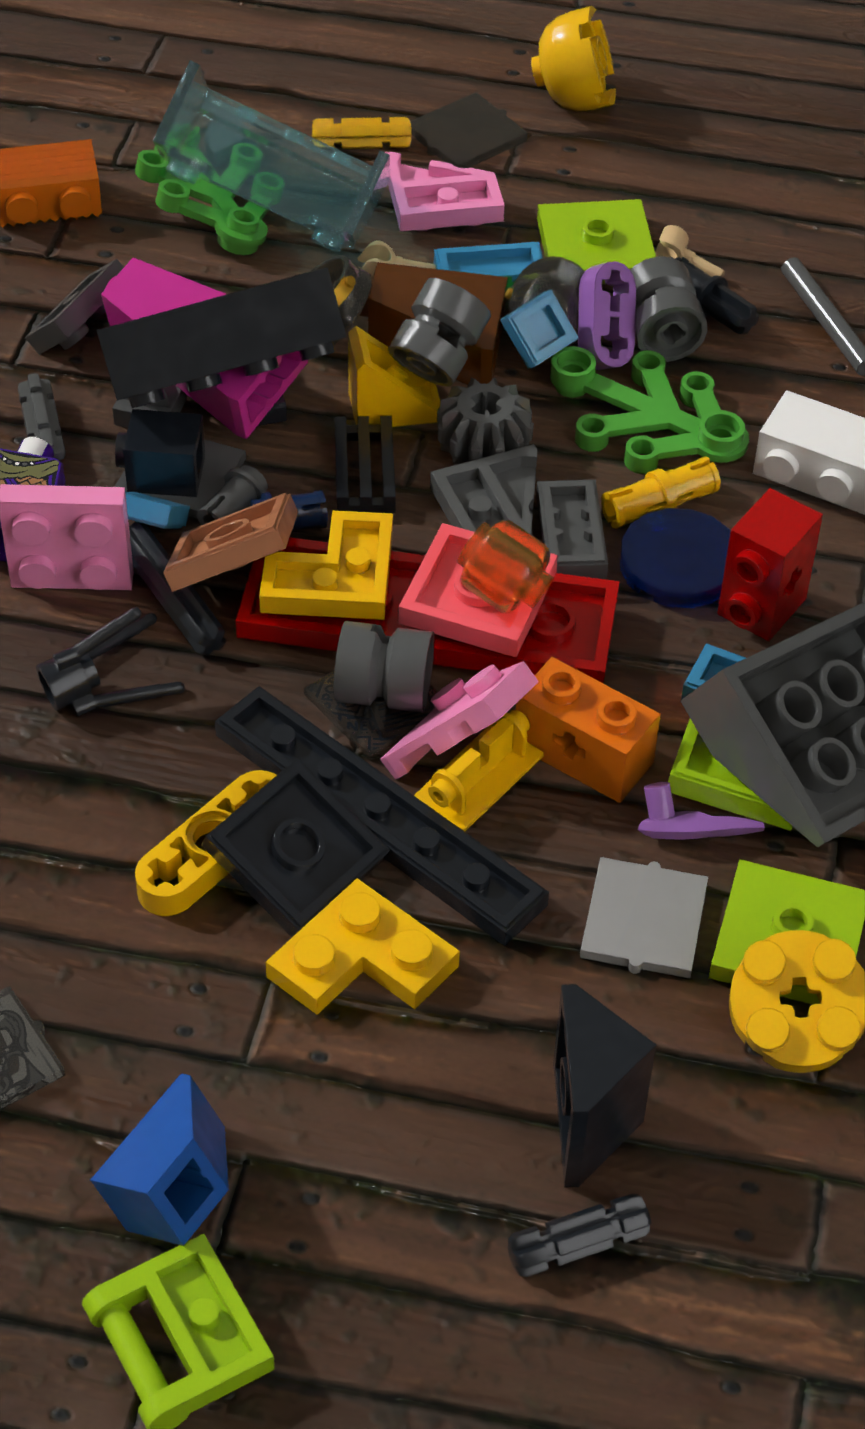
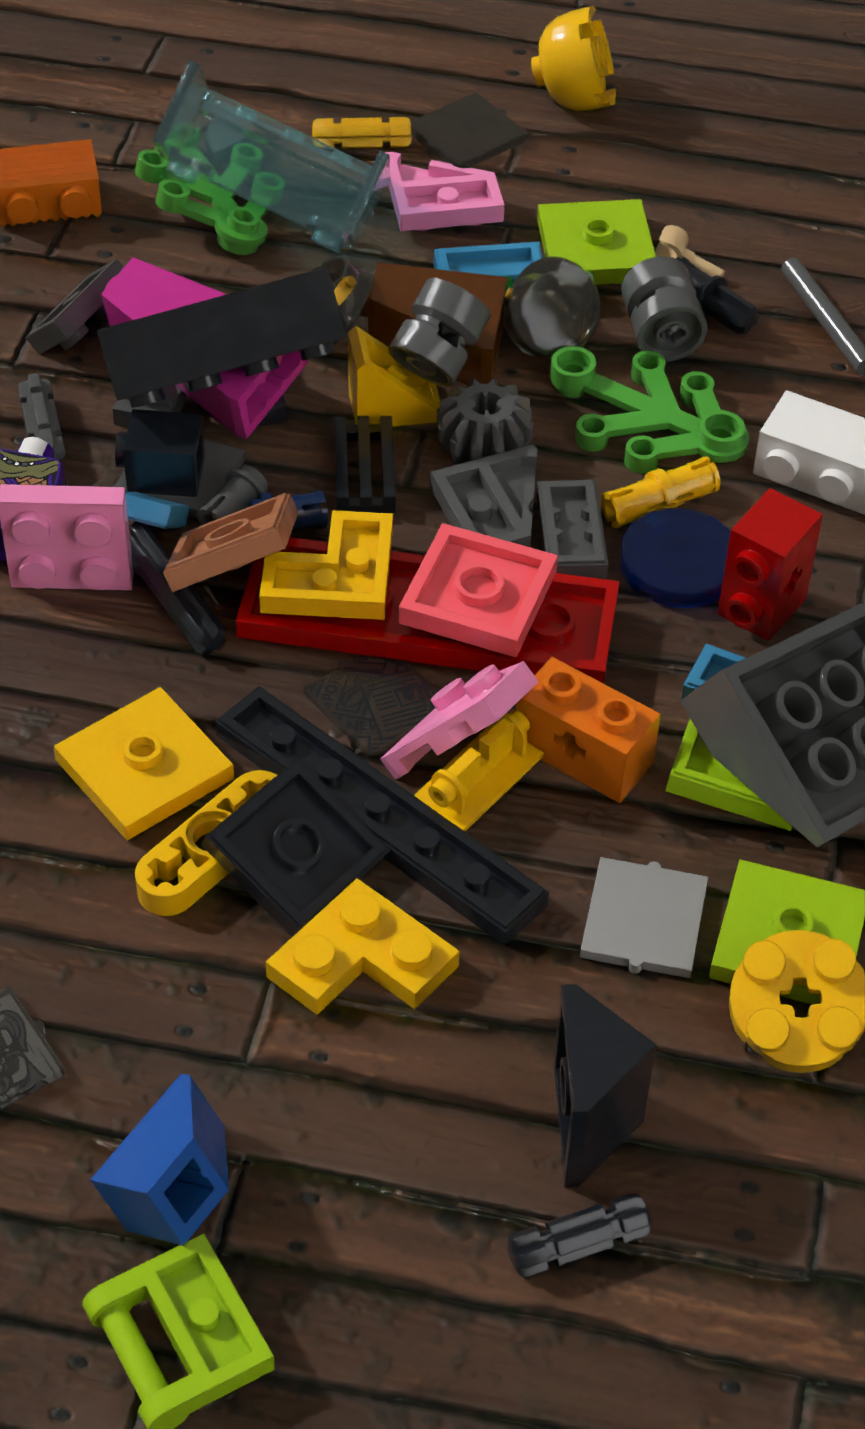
(72, 674): black plant -> none
(144, 763): none -> yellow plate
(383, 253): tan hand -> none
(384, 666): dark grey wheel -> none
(505, 566): clear orange head -> none
(539, 329): dark azure tile -> none
(606, 314): medium lavender beam -> none
(681, 825): medium lavender bar -> none

